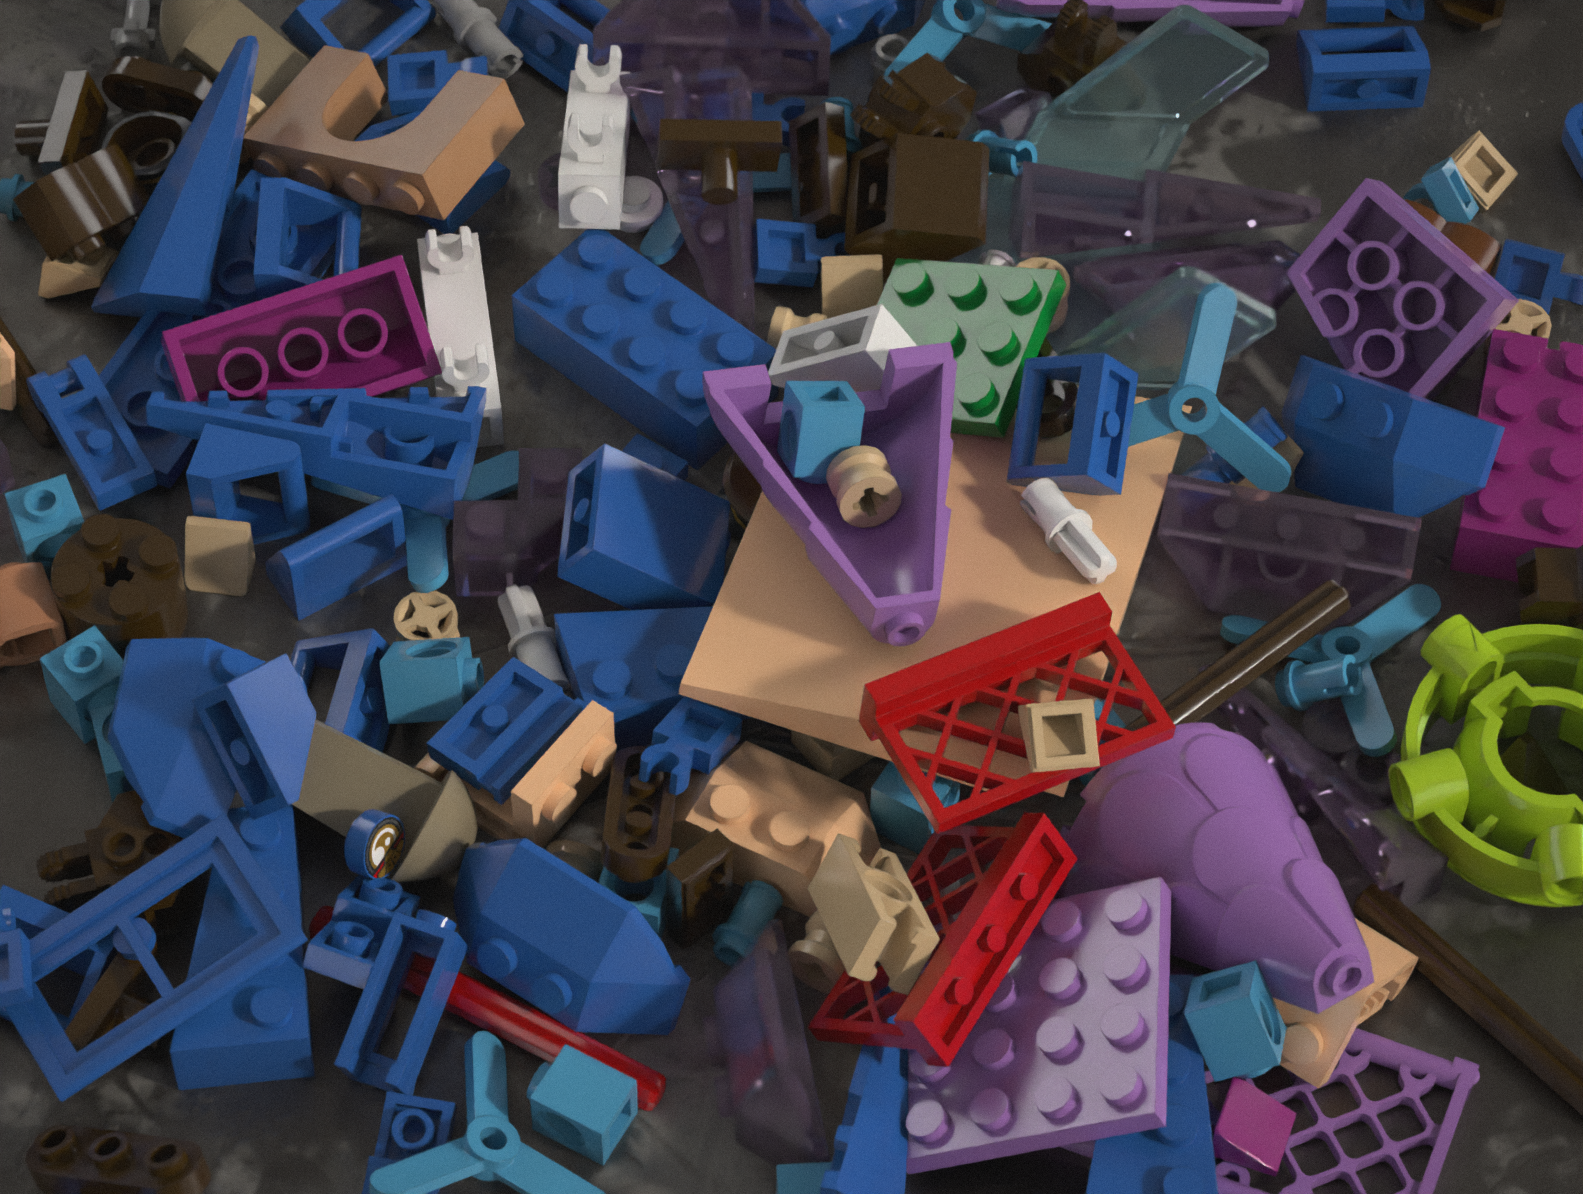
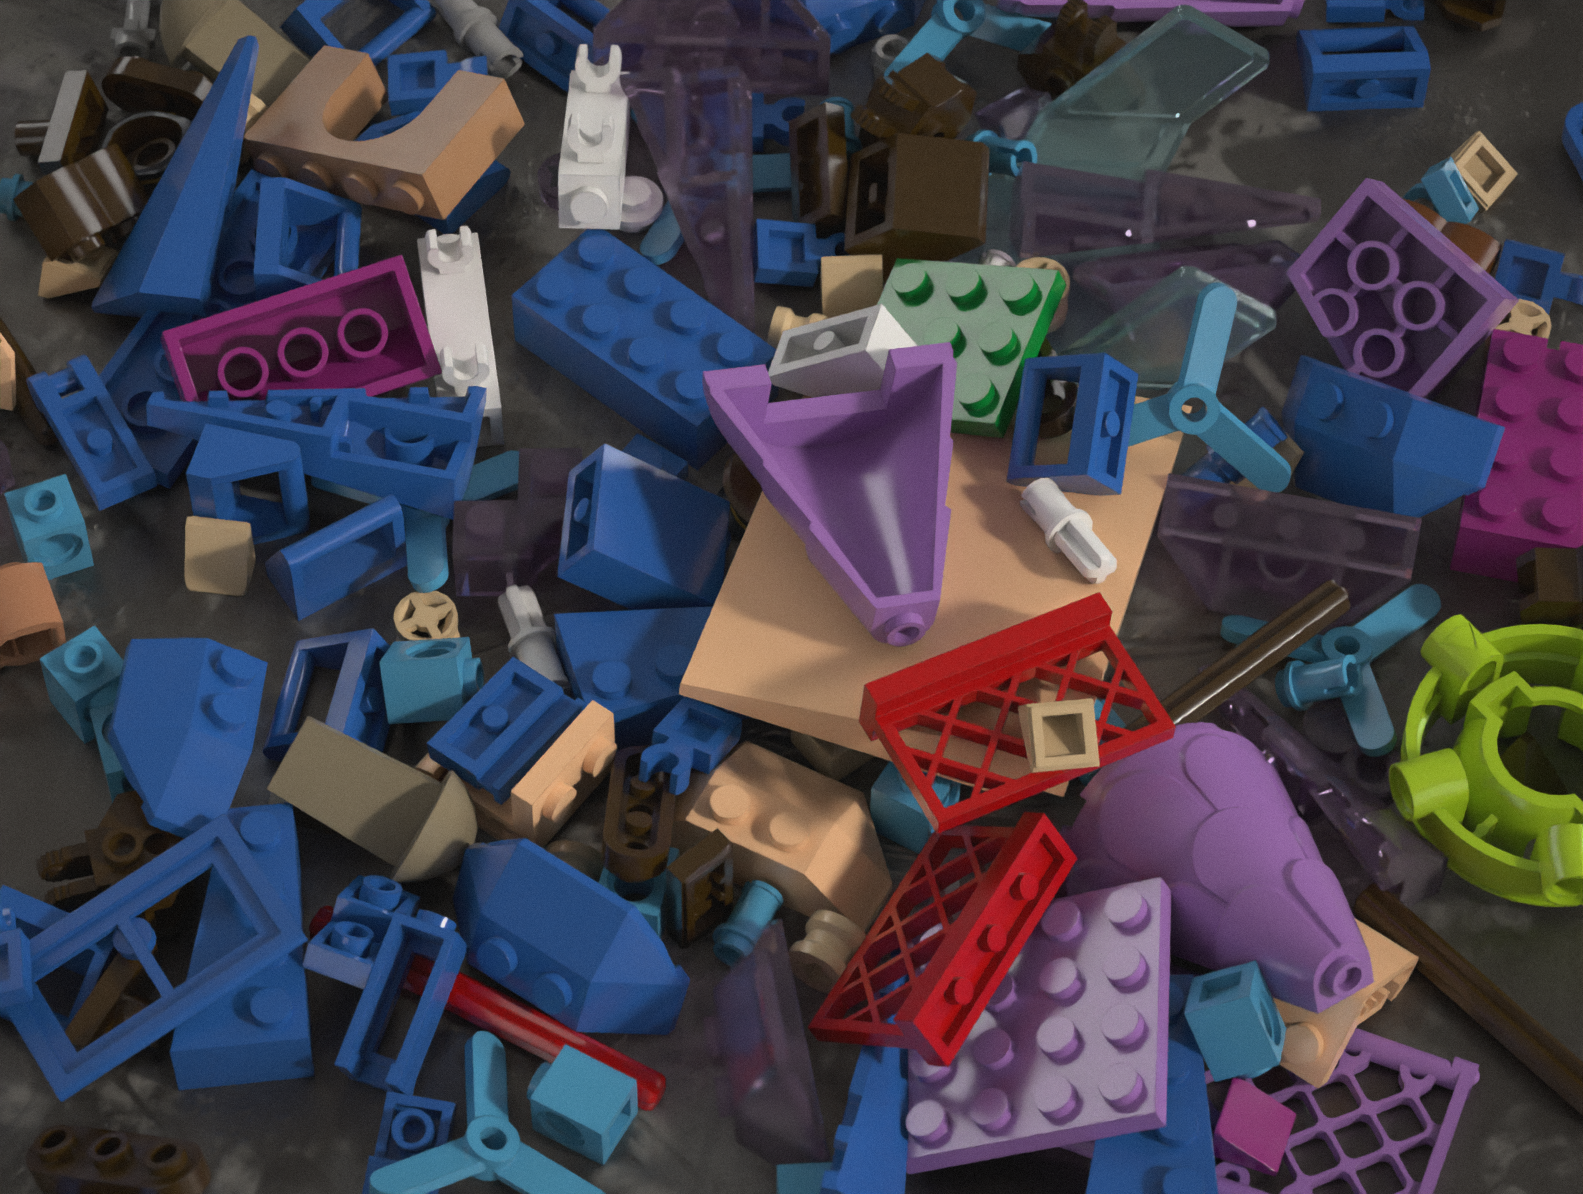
(120, 580): dark brown brick -> none
(262, 733): blue slope -> none
(374, 844): tile -> none
(718, 151): dark brown tile -> none
(817, 425): dark azure brick -> none
(863, 486): tan wheel -> none
(873, 914): tan piece -> none

